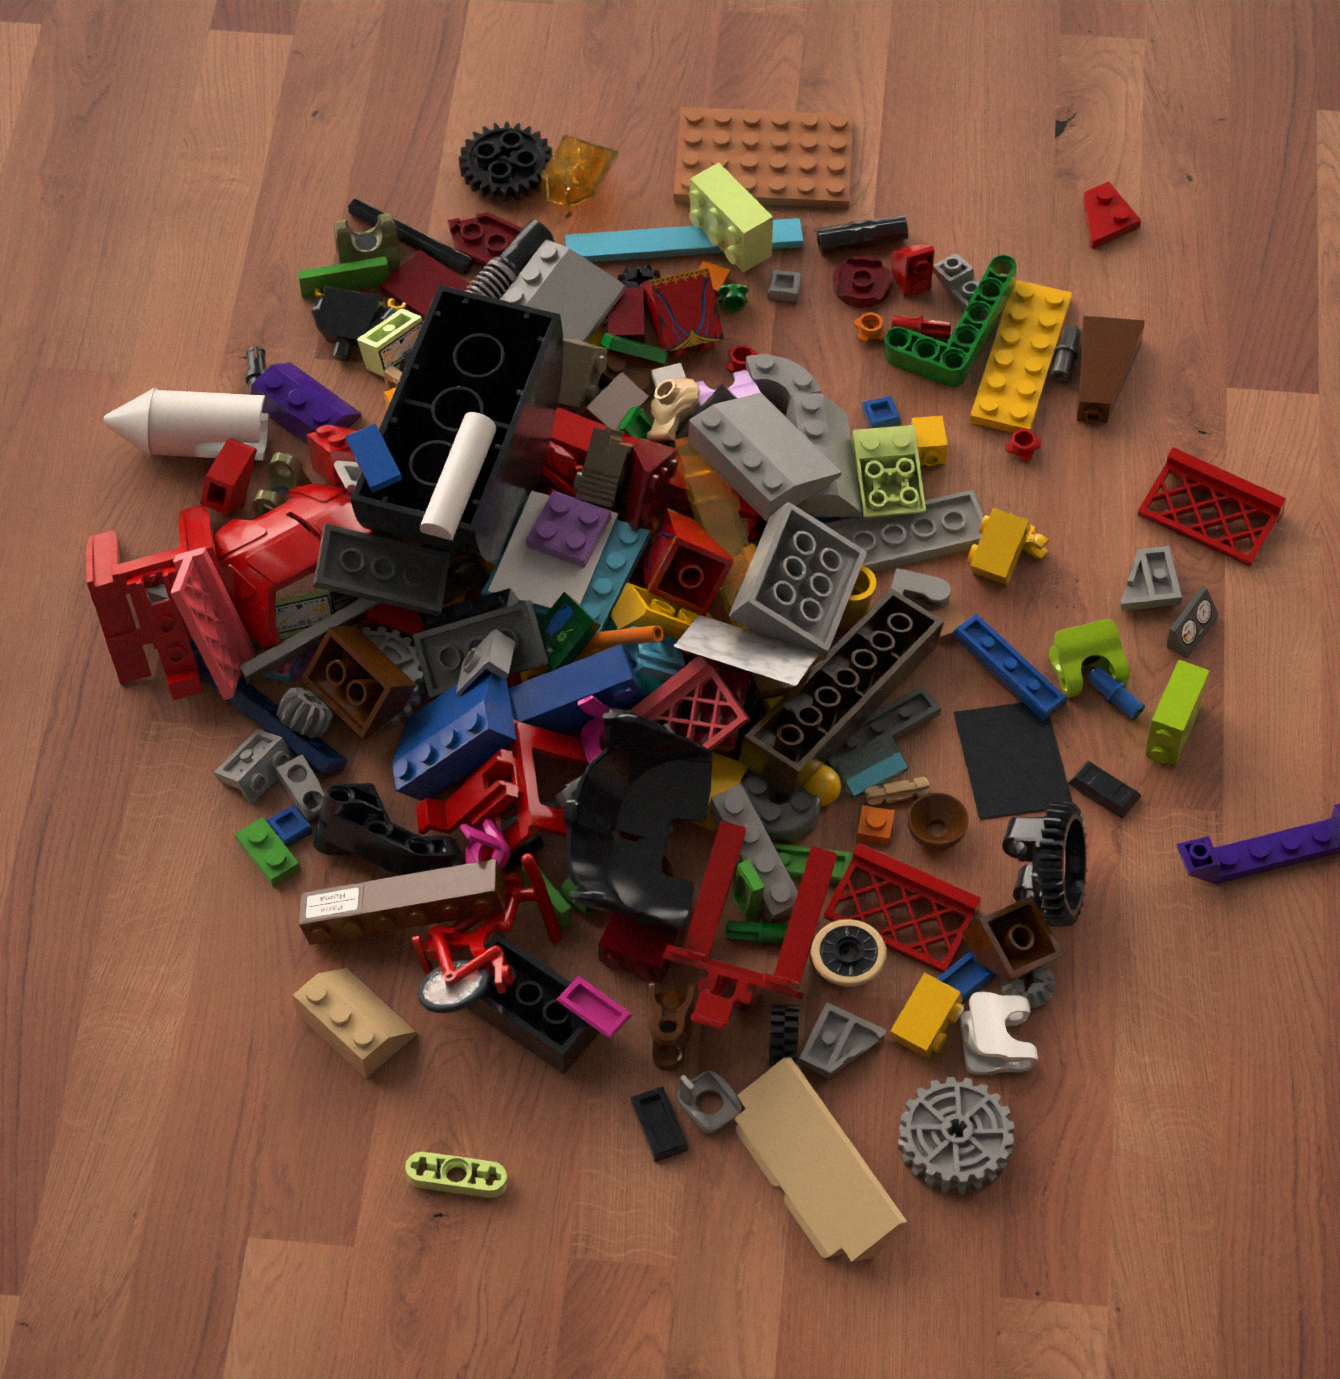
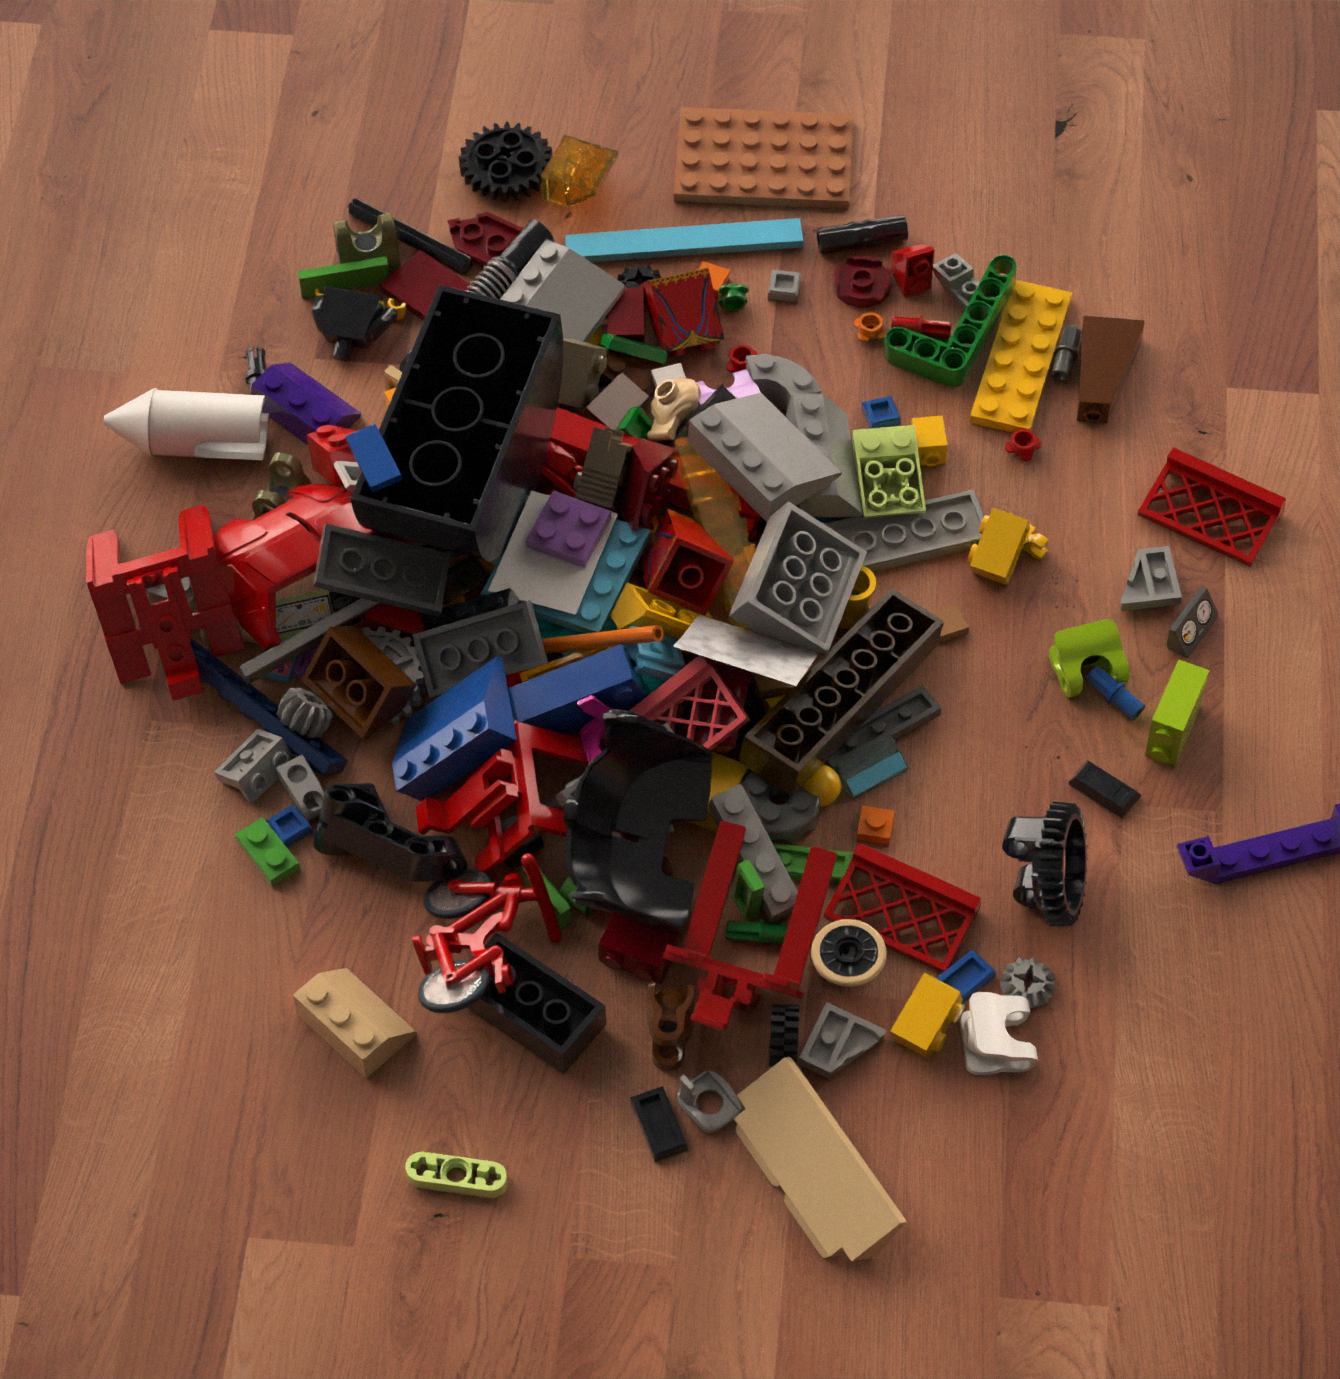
(211, 619): coral fence -> none
(229, 477): red slope -> none
(389, 341): yellowish green brick -> none
(402, 902): reddish brown brick -> none
(458, 476): white brick -> none
(487, 835): dark pink piece -> none
(491, 654): light grey piece -> none
(566, 631): dark green tile -> none
(594, 1007): dark pink tile -> none
(730, 217): yellowish green brick -> none
(897, 791): tan axle -> none
(922, 589): light grey leg -> none
(938, 809): reddish brown piece -> none
(951, 1160): light grey piece -> none
(1009, 667): blue tile -> none
(1011, 760): black sticker -> none
(1013, 940): reddish brown slope -> none
(1108, 215): red wing -> none

